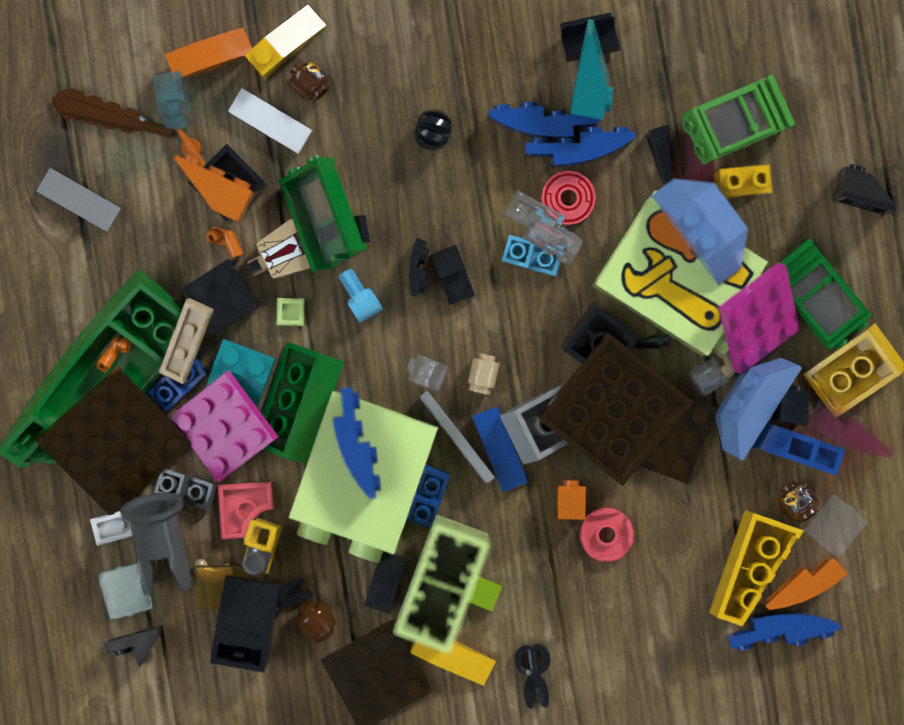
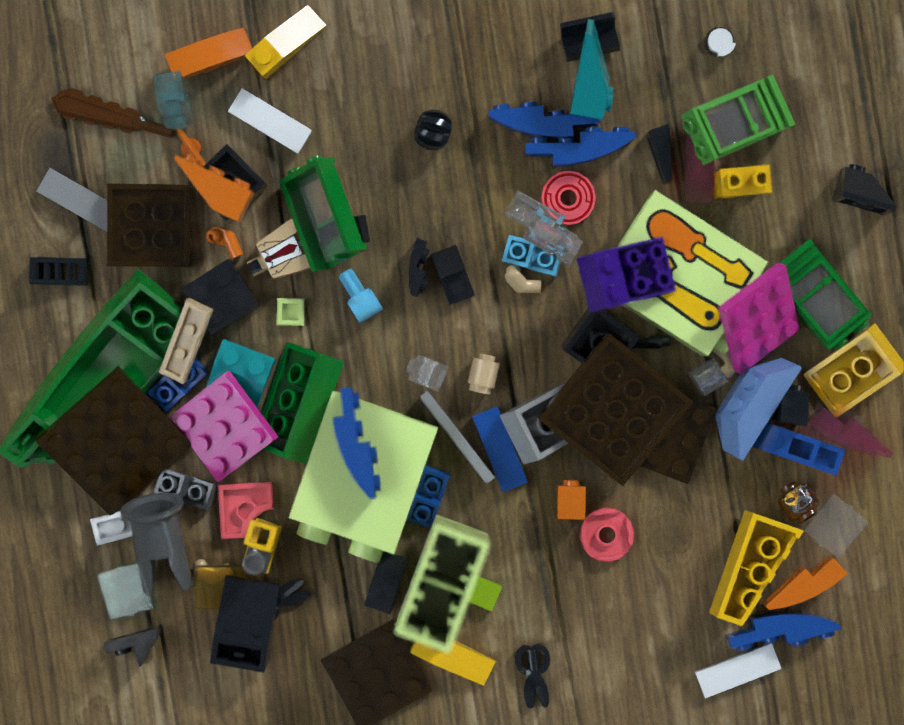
(82, 271): none -> black slope
(117, 345): orange arm -> none
(148, 225): none -> dark brown plate
(309, 80): reddish brown head -> none
(315, 621): reddish brown head -> none
(519, 282): none -> tan arm
(626, 274): none -> dark purple slope
(705, 224): medium blue wedge -> none
(719, 42): none -> white piece
(738, 670): none -> white tile

